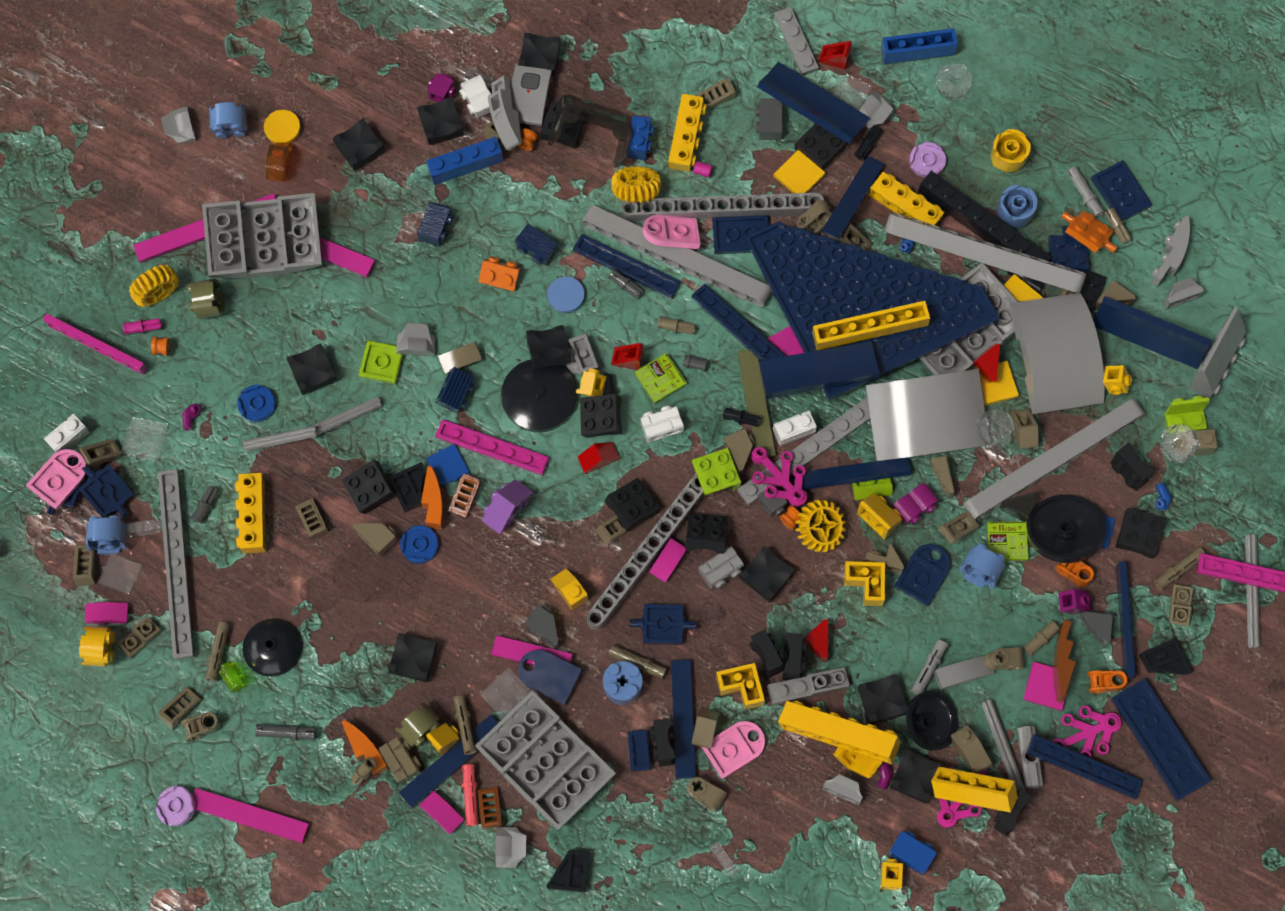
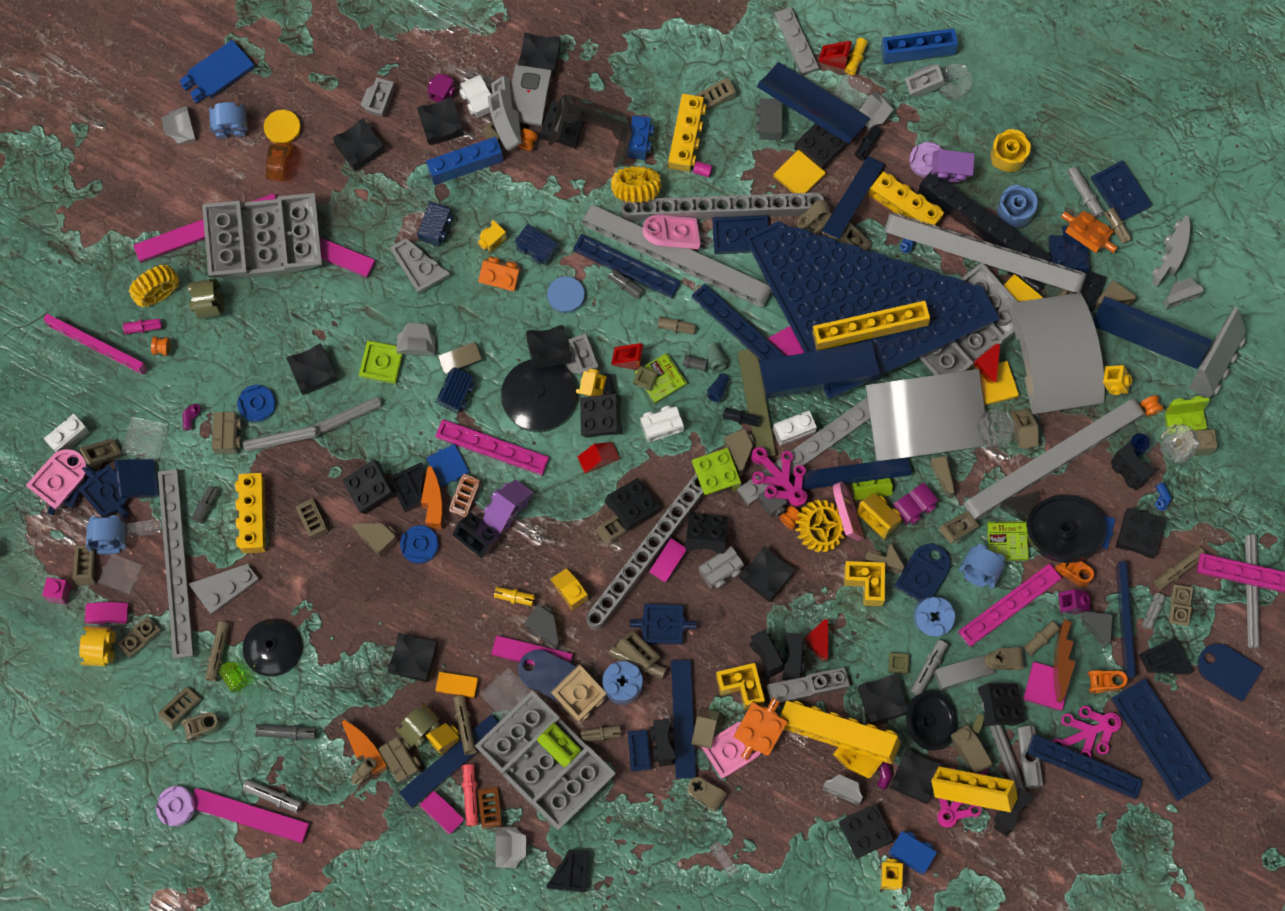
(56, 590): none -> dark pink brick
(136, 478): none -> dark blue tile
(217, 72): none -> blue tile
(224, 587): none -> light grey wing
(225, 433): none -> dark tan brick
(293, 805): none -> light grey pin
(378, 97): none -> light grey slope
(417, 266): none -> light grey wing
(456, 685): none -> light orange tile
(476, 535): none -> black brick
(492, 237): none -> yellow brick
(514, 596): none -> yellow pin
(559, 744): none -> lime slope
(578, 693): none -> tan plate
(601, 733): none -> dark tan axle
(629, 646): none -> dark tan slope
(645, 378): none -> olive tile
(716, 359): none -> sand green cone
(718, 388): none -> dark blue cone
(760, 728): none -> orange plate
(847, 512): none -> bright pink tile
(856, 56): none -> yellow pin
(866, 831): none -> black brick
(898, 663): none -> olive tile
(922, 616): none -> medium blue brick
(925, 80): none -> light grey slope
(952, 165): none -> medium lavender brick
(977, 724): none -> olive tile
(1001, 704): none -> black brick
(1009, 605): none -> dark pink tile
(1140, 444): none -> clear blue brick
(1152, 405): none -> orange wheel
(1153, 611): none -> light grey axle
(1228, 671): none -> dark blue tile

